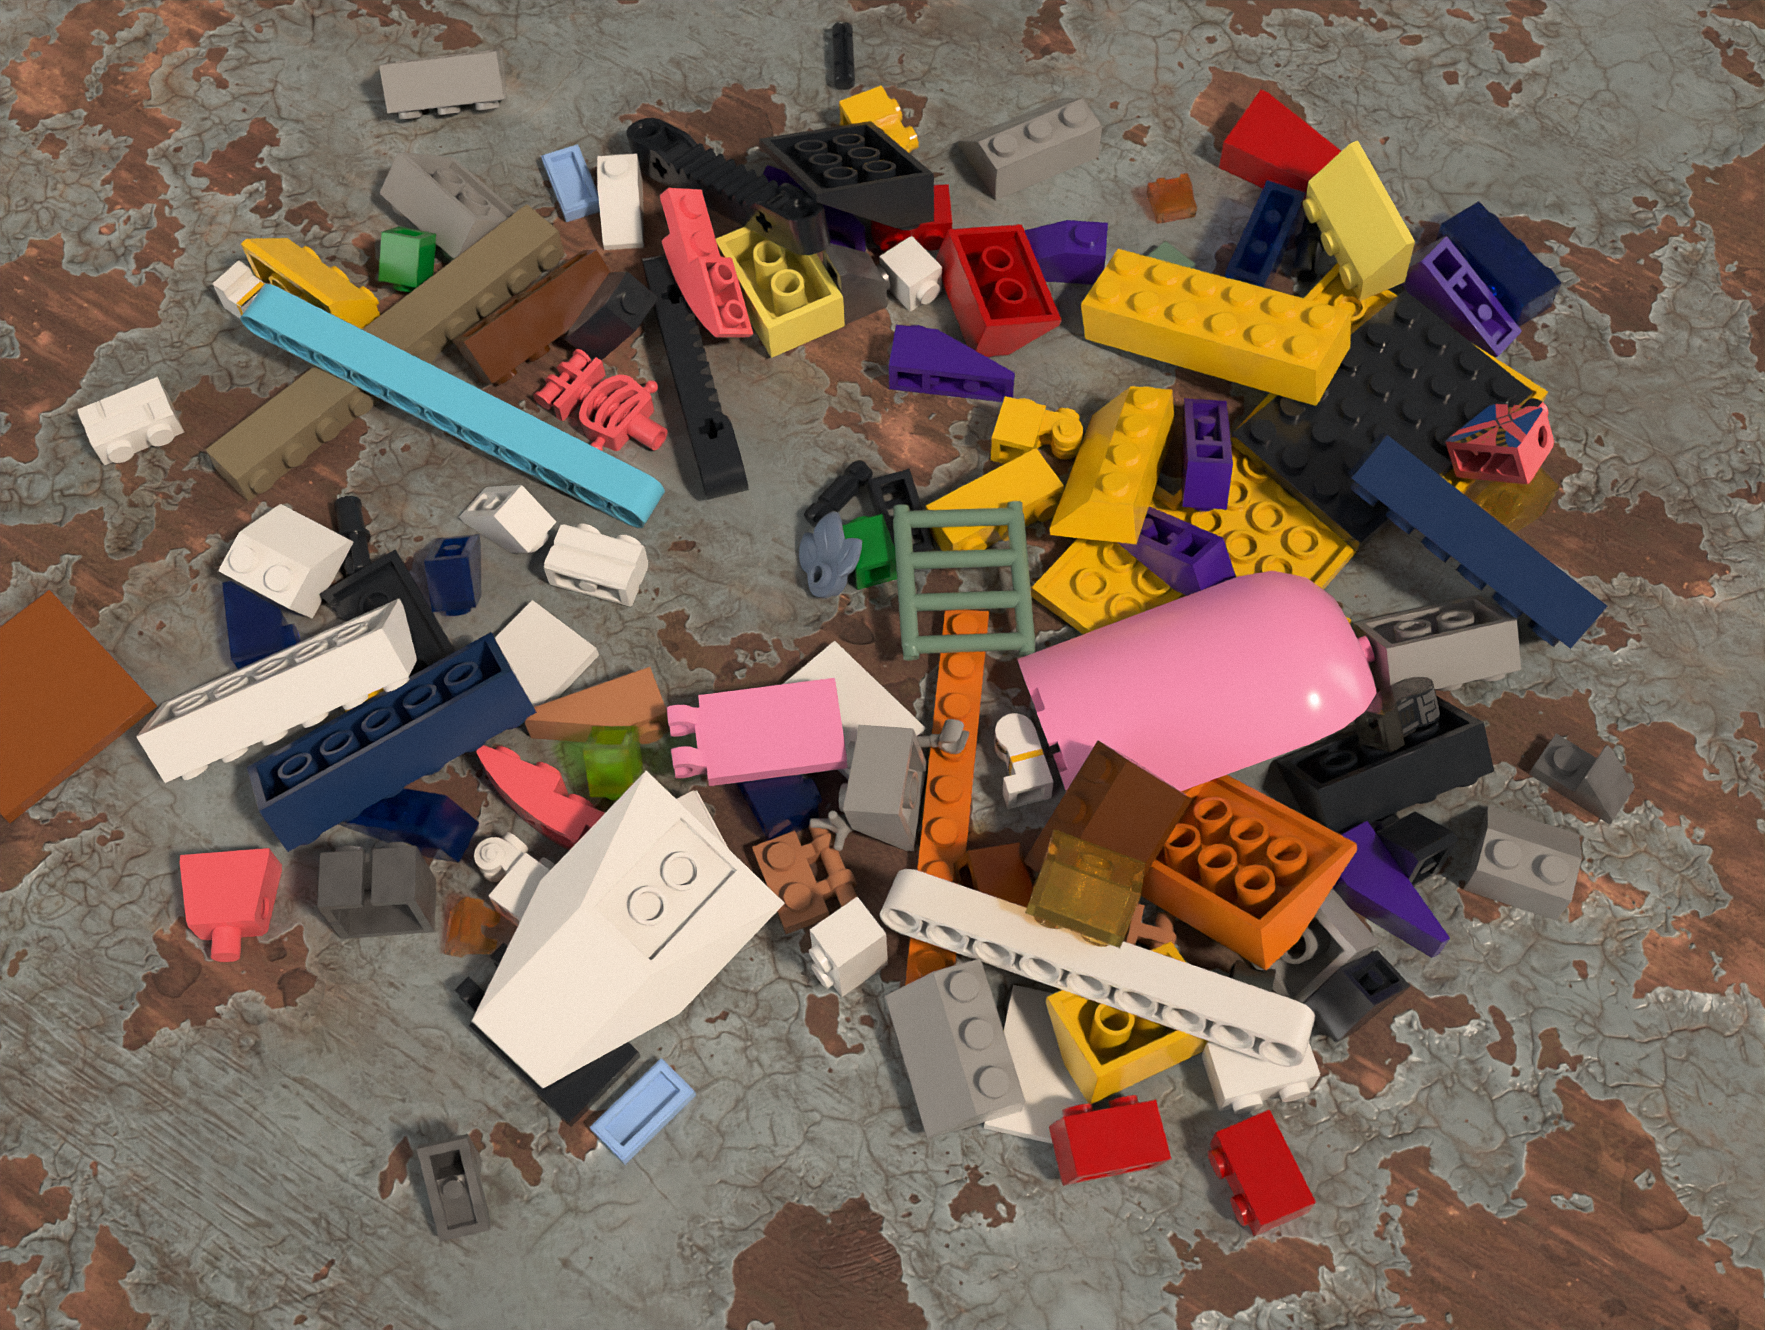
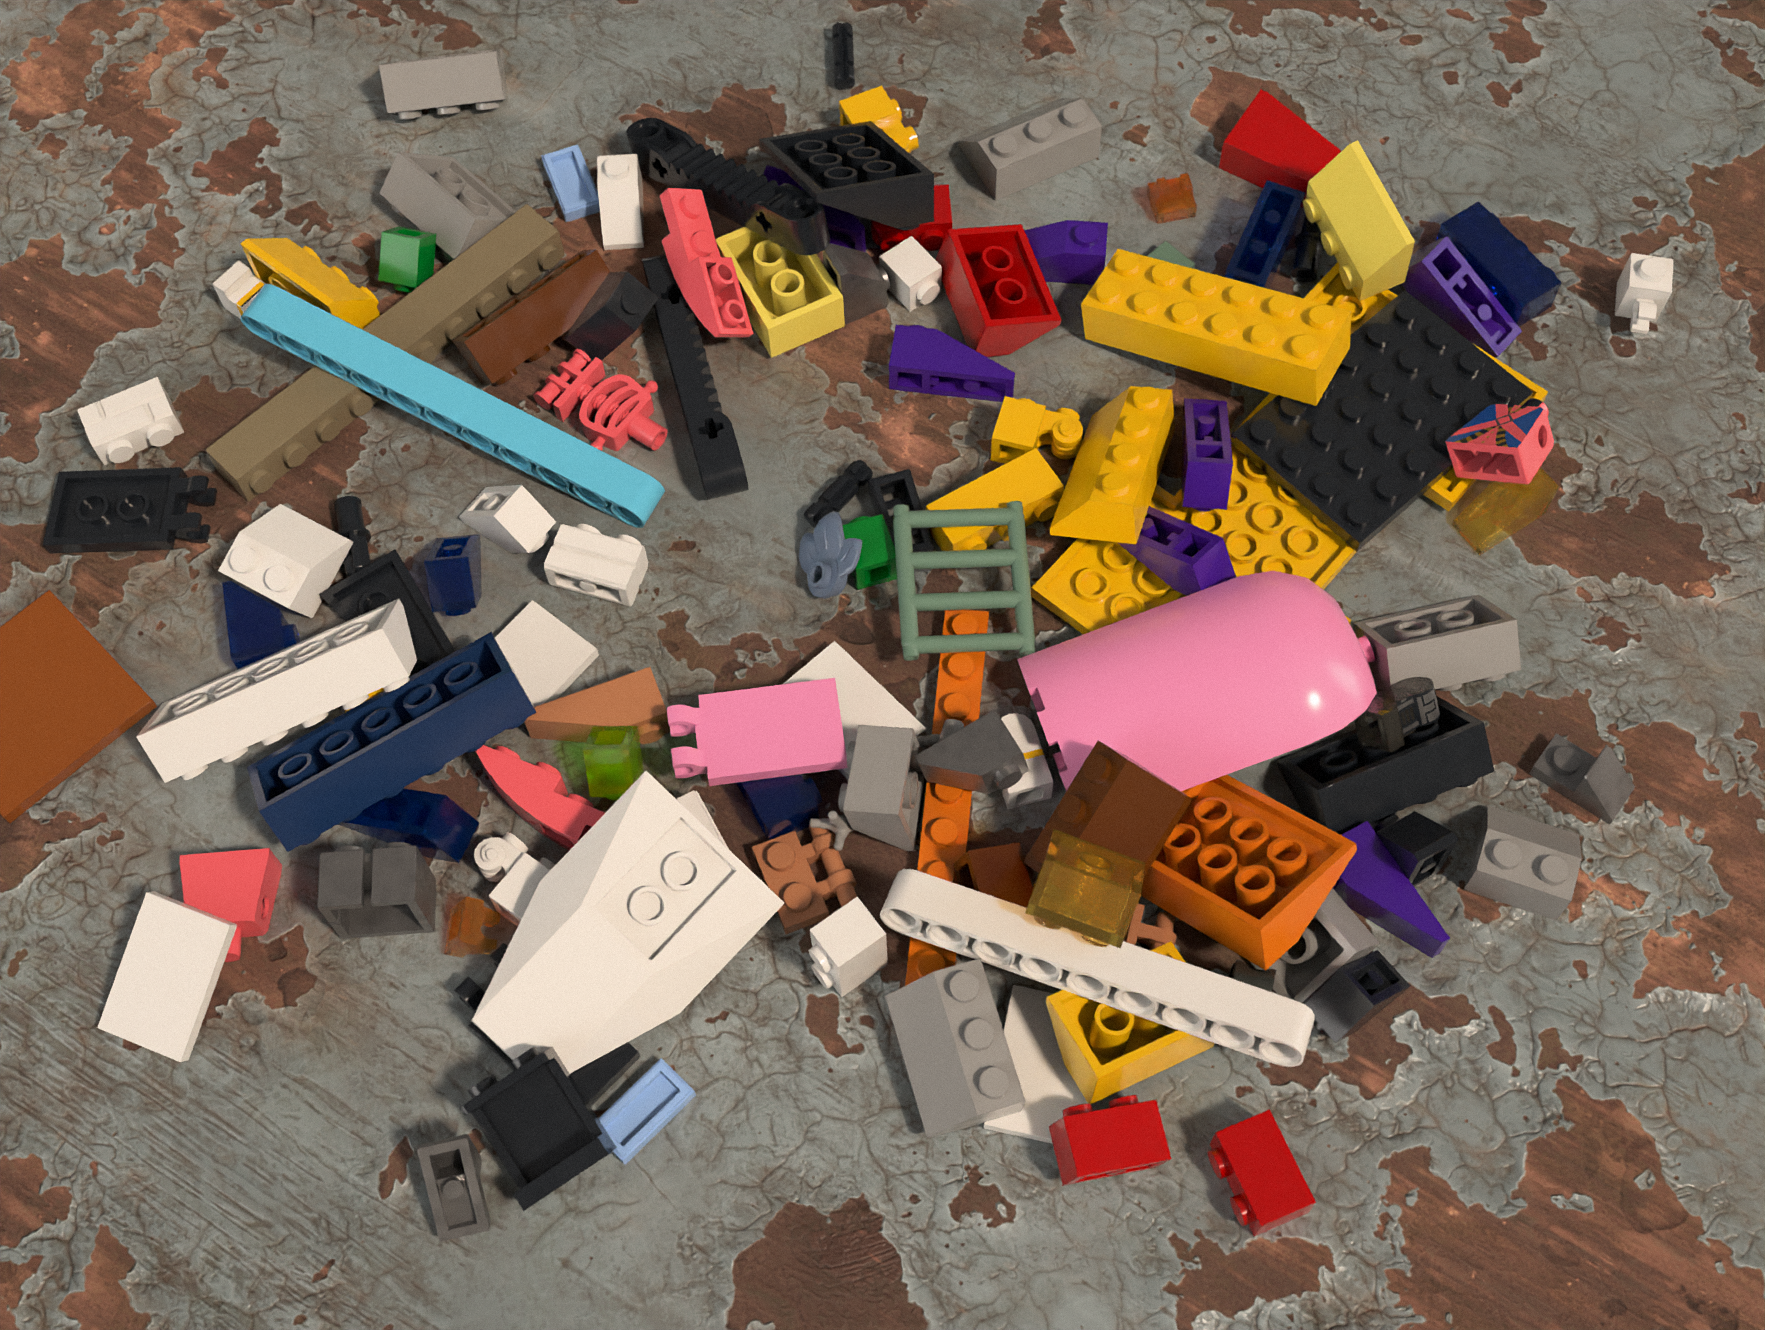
(126, 510): none -> black tile
(167, 976): none -> white tile
(538, 1124): none -> black panel
(975, 757): none -> flat silver slope
(1246, 1081): white brick -> none
(1484, 546): dark blue brick -> none
(1643, 290): none -> white brick

